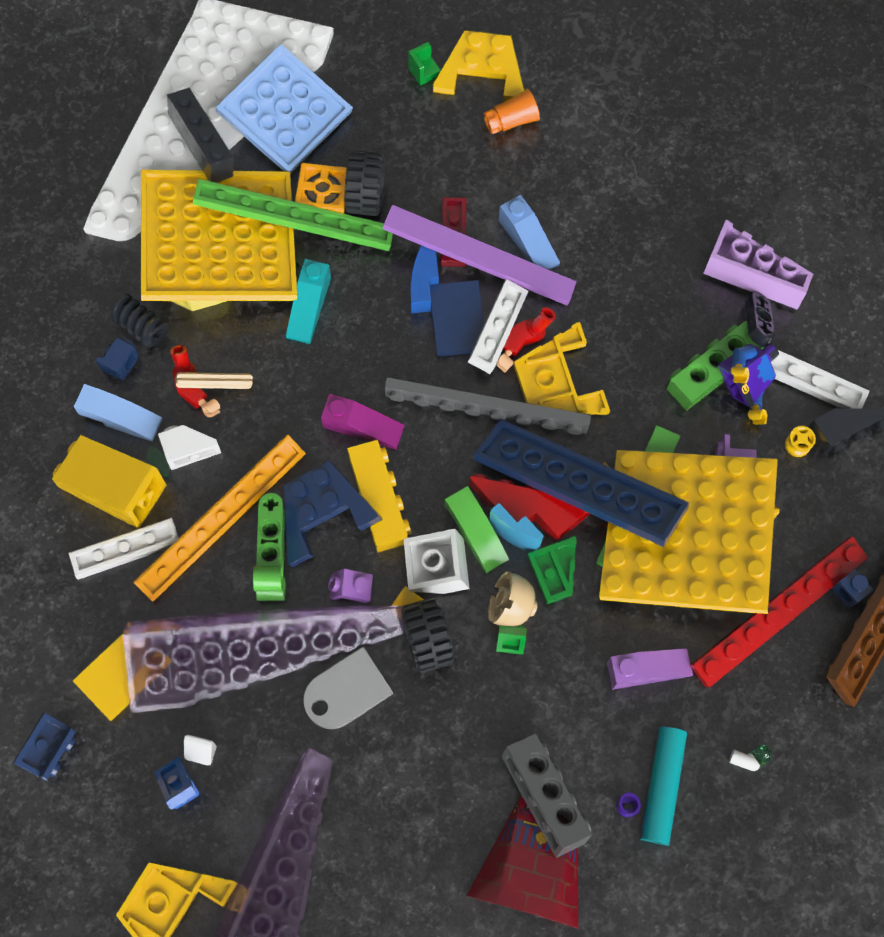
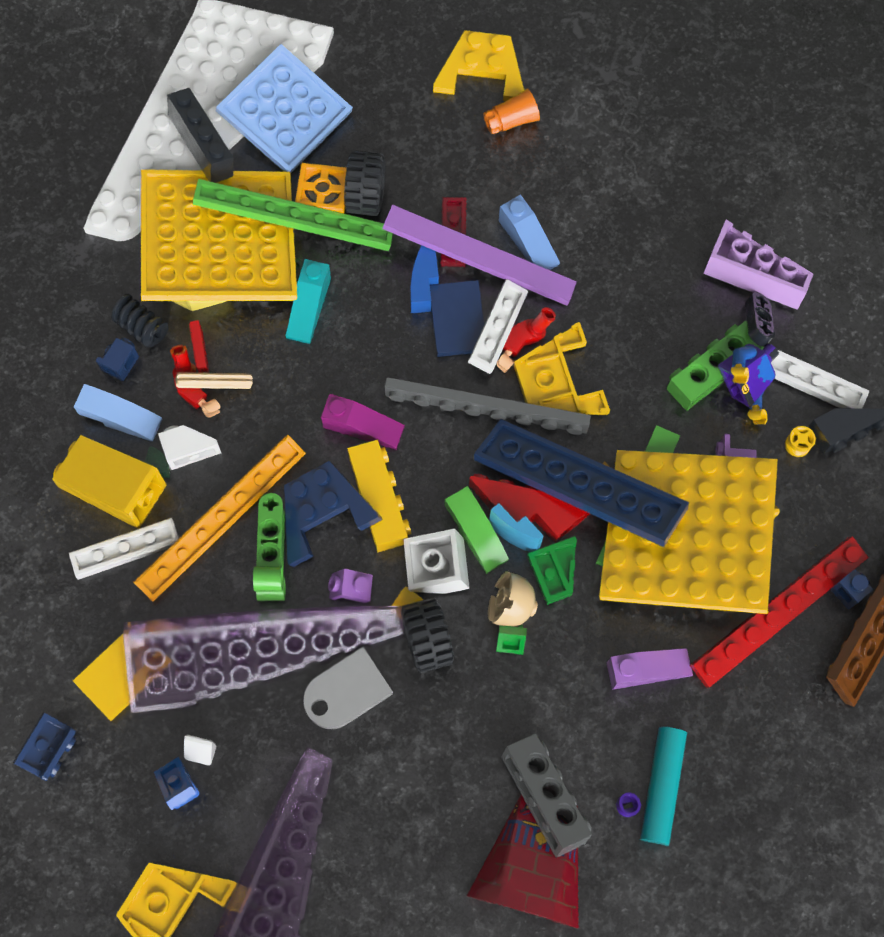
(199, 347): none -> red tile
(422, 64): green panel -> none
(753, 760): arm -> none

